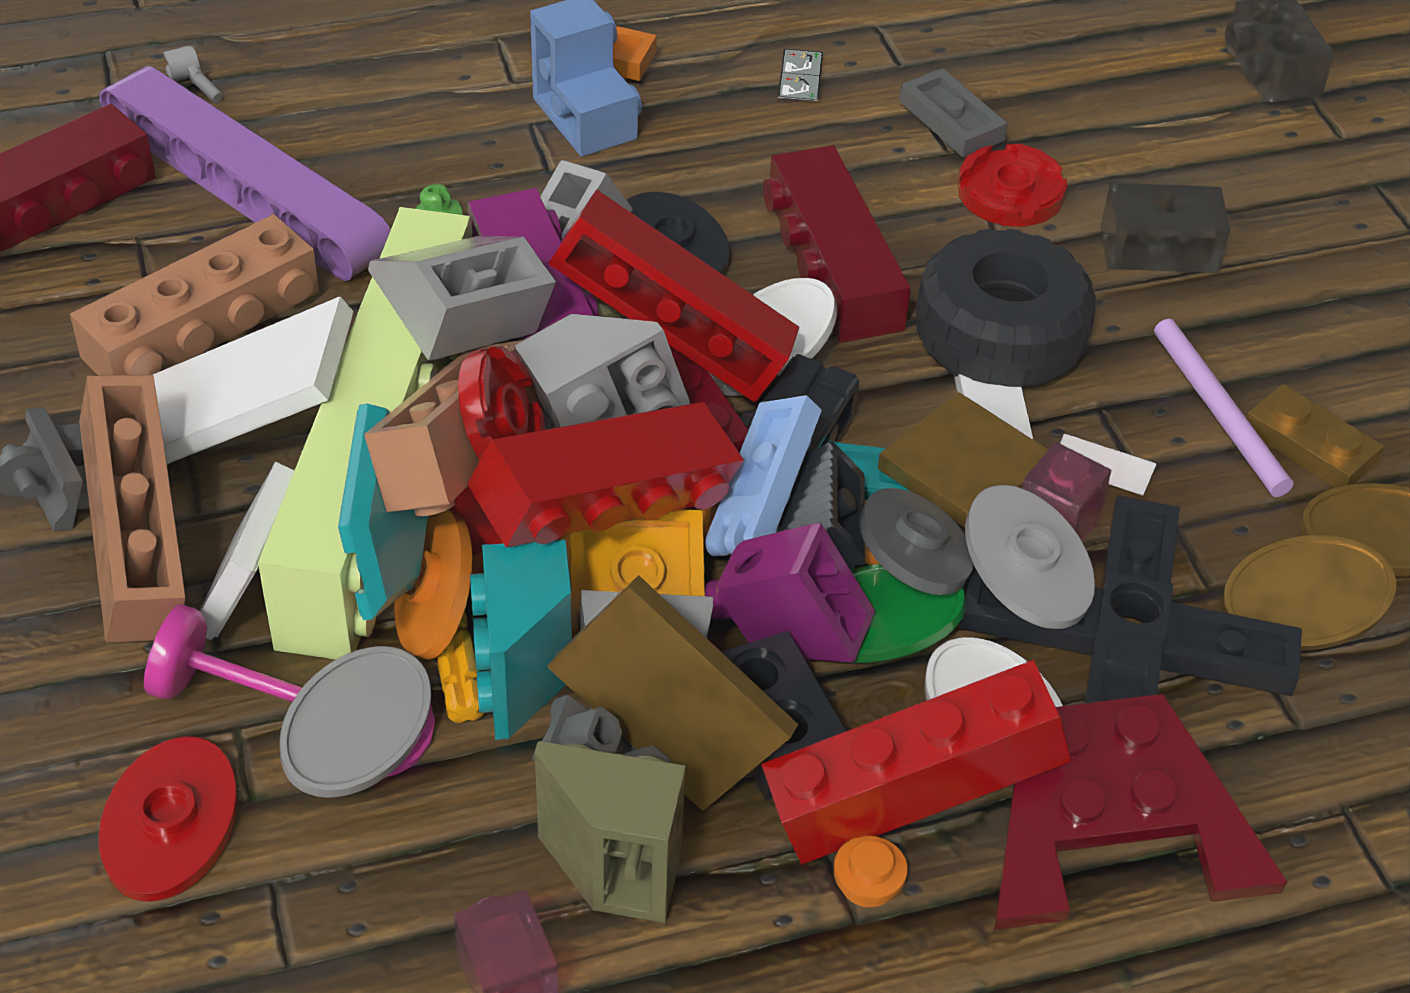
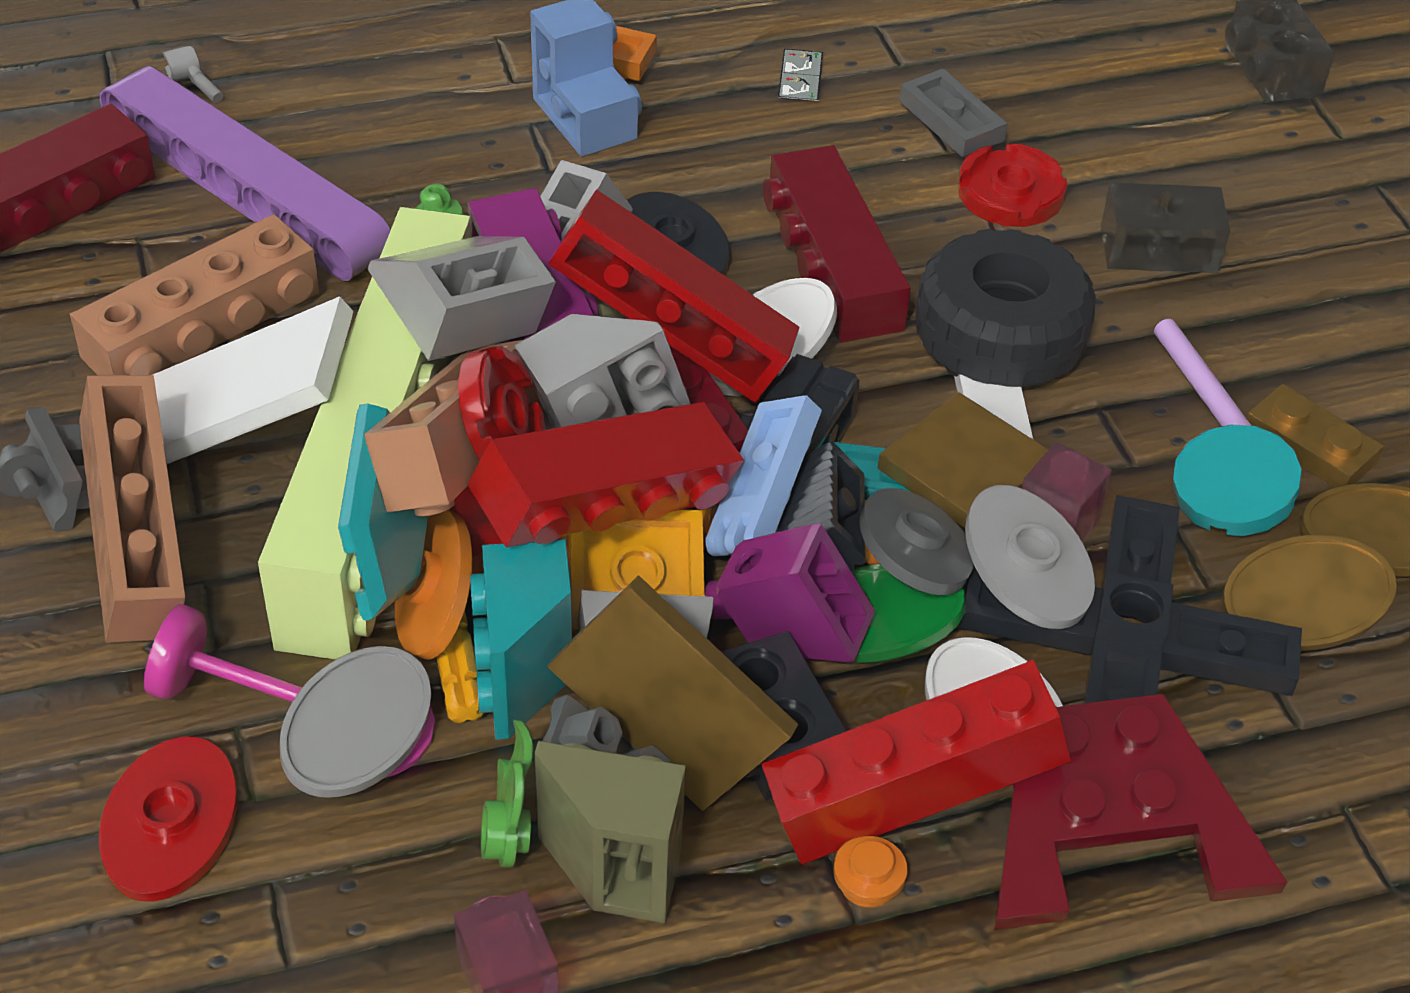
(244, 551): white tile -> none
(504, 821): none -> bright green plate
(1127, 470): white sticker -> none
(1237, 479): none -> teal tile

